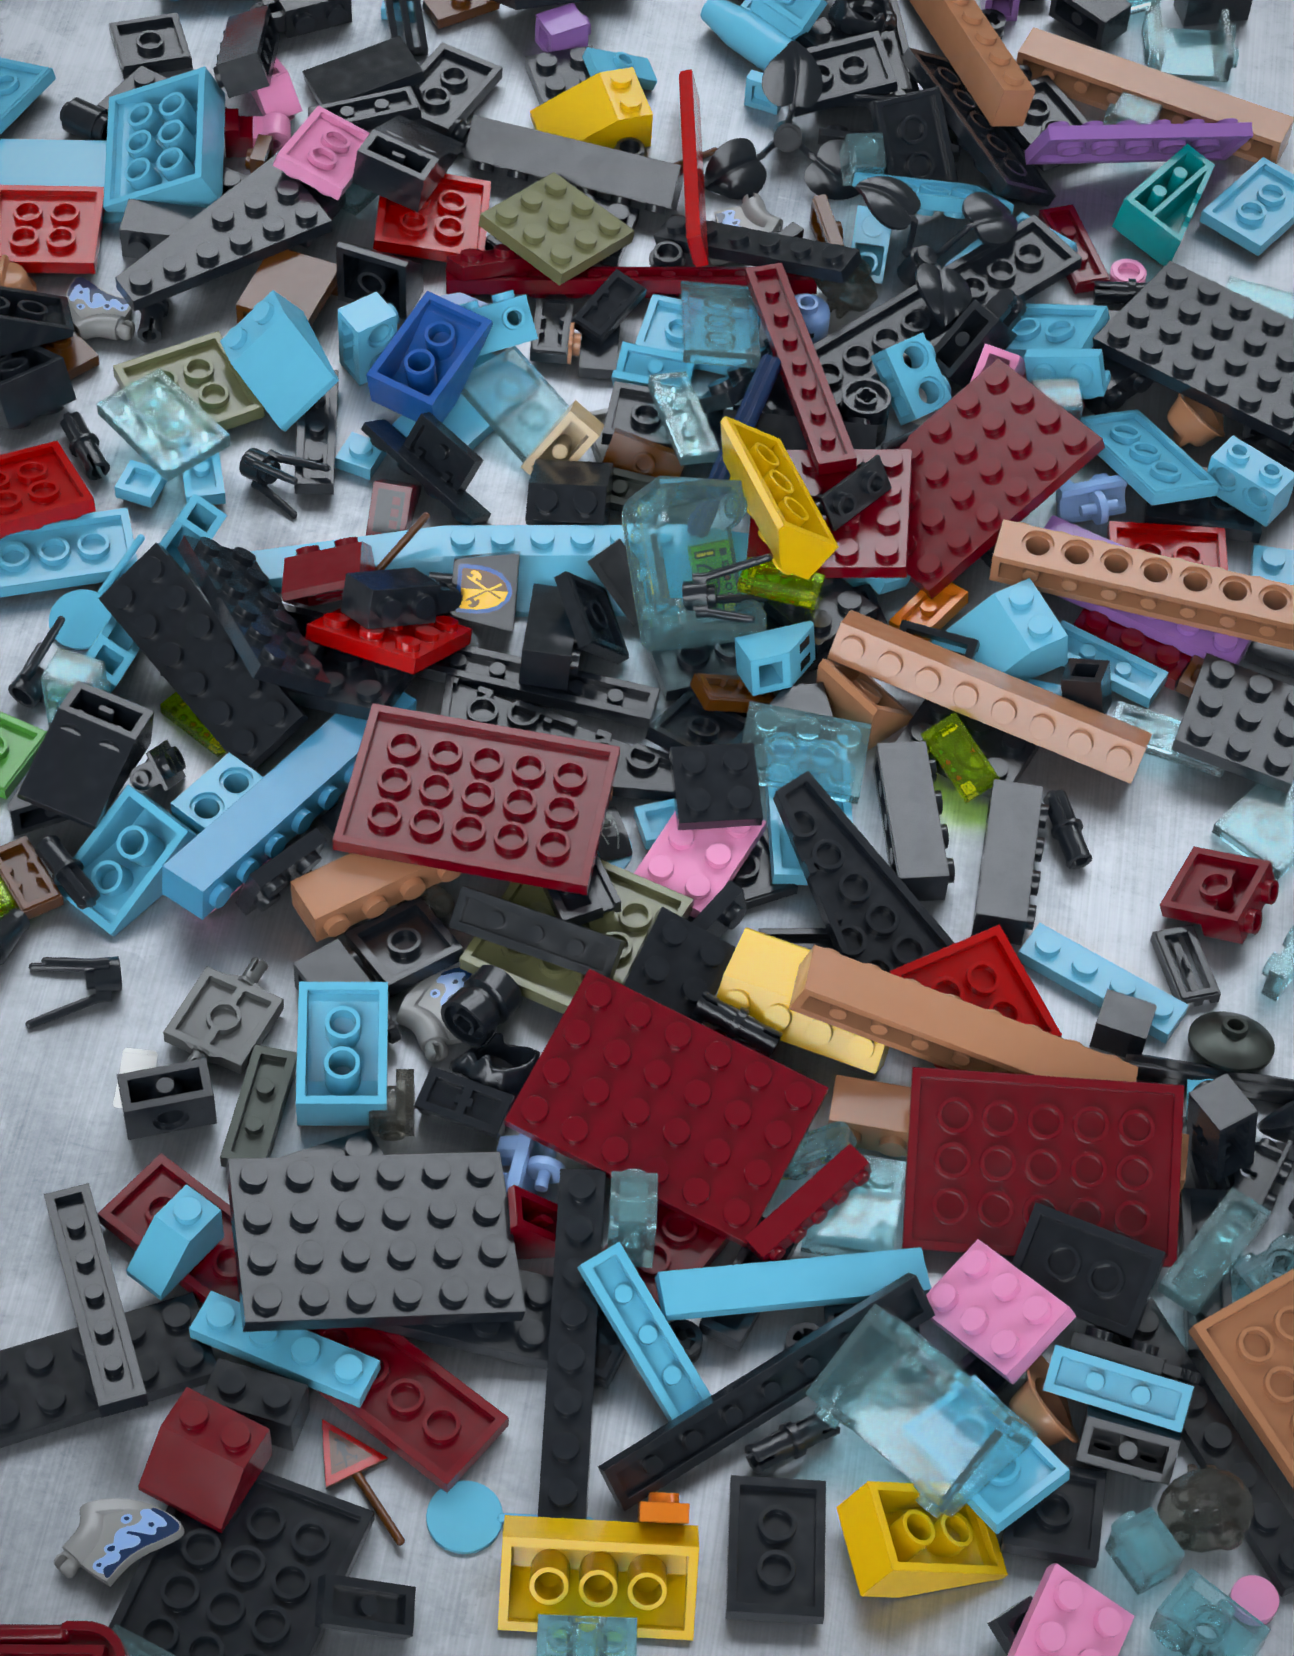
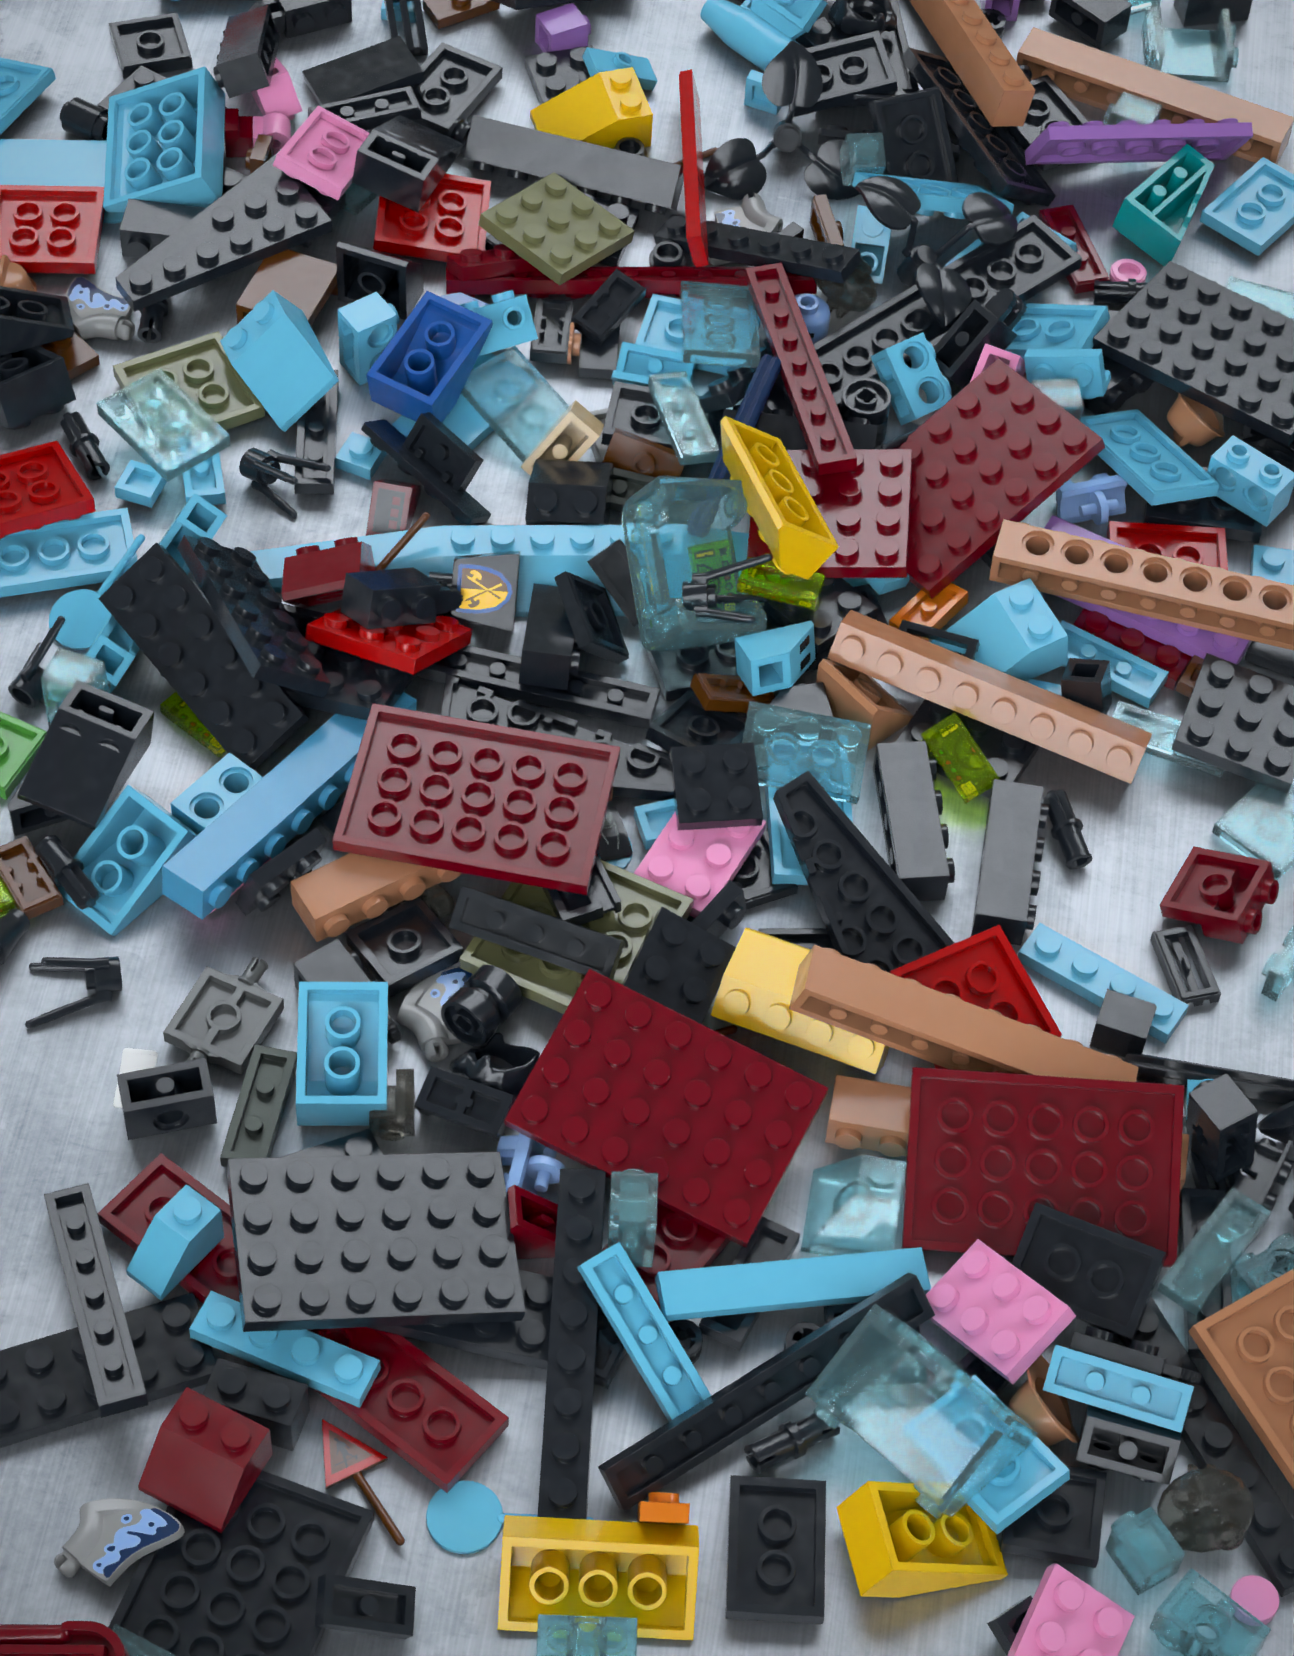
(162, 767): black hinge -> none
(737, 1024): black pin -> none
(809, 1205): dark red piece -> none
(819, 1148): clear light blue plate -> none
(854, 492): black hinge -> none
(1231, 1042): pearl dark grey dish -> none

